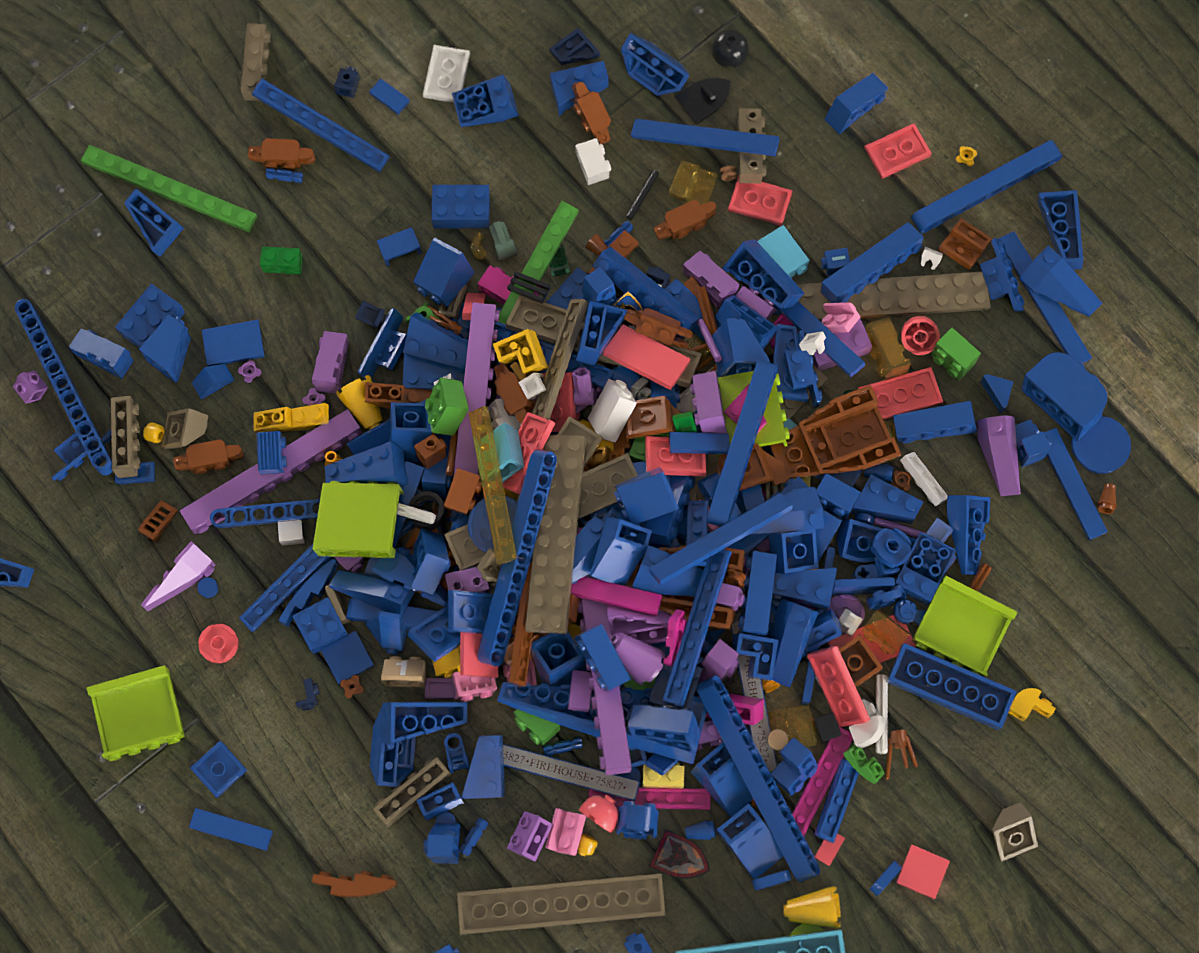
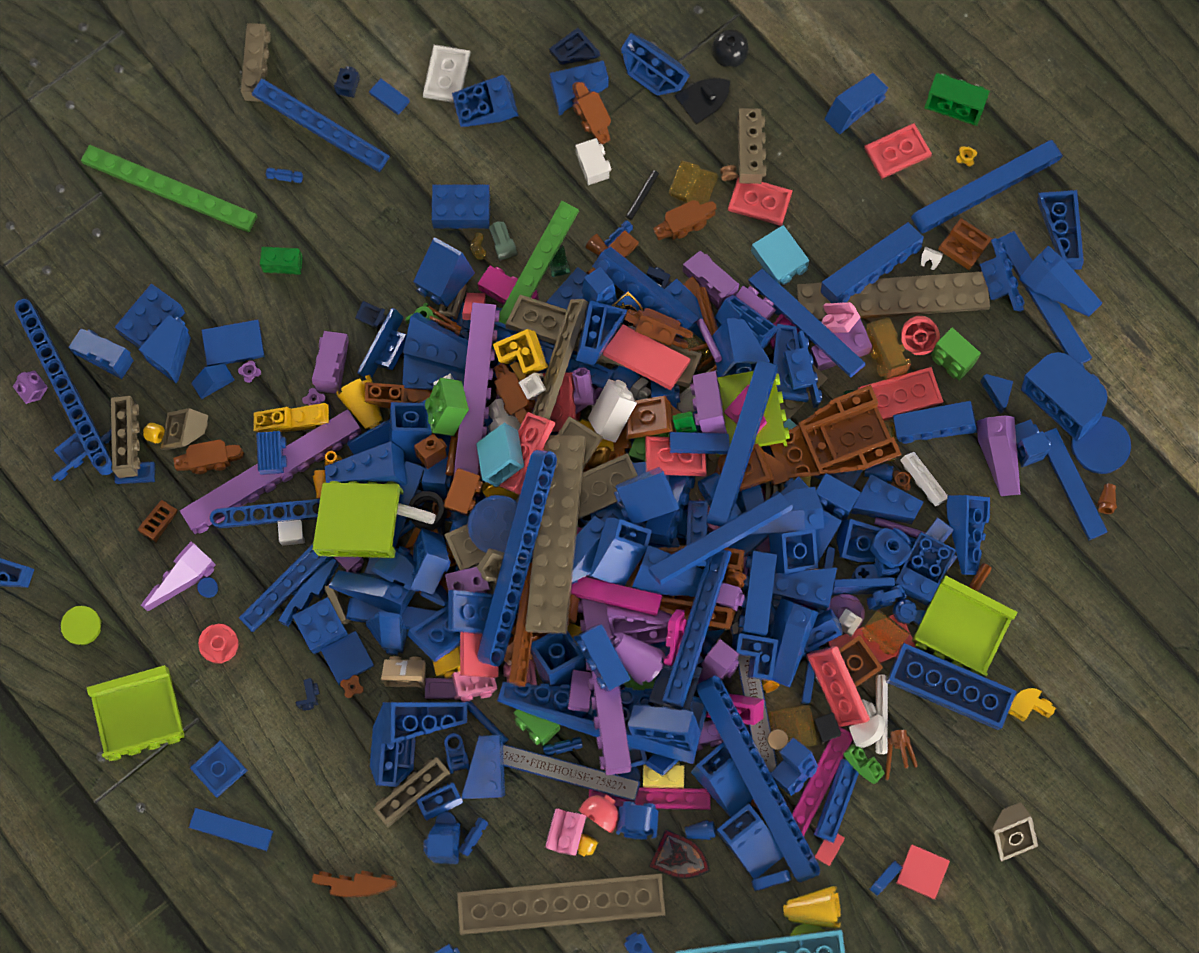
(81, 625): none -> lime tile
(154, 223): blue wedge -> none
(281, 153): dark orange hinge -> none
(319, 479): none -> light orange cone
(398, 245): blue panel -> none
(485, 721): none -> blue bar
(492, 485): clear yellow tile -> none
(517, 275): black tile -> none
(529, 836): medium lavender brick -> none
(705, 137): blue tile -> none
(762, 273): blue wedge -> none
(812, 342): white tile -> none
(834, 260): blue brick -> none
(865, 518): blue tile -> none
(956, 99): none -> green brick

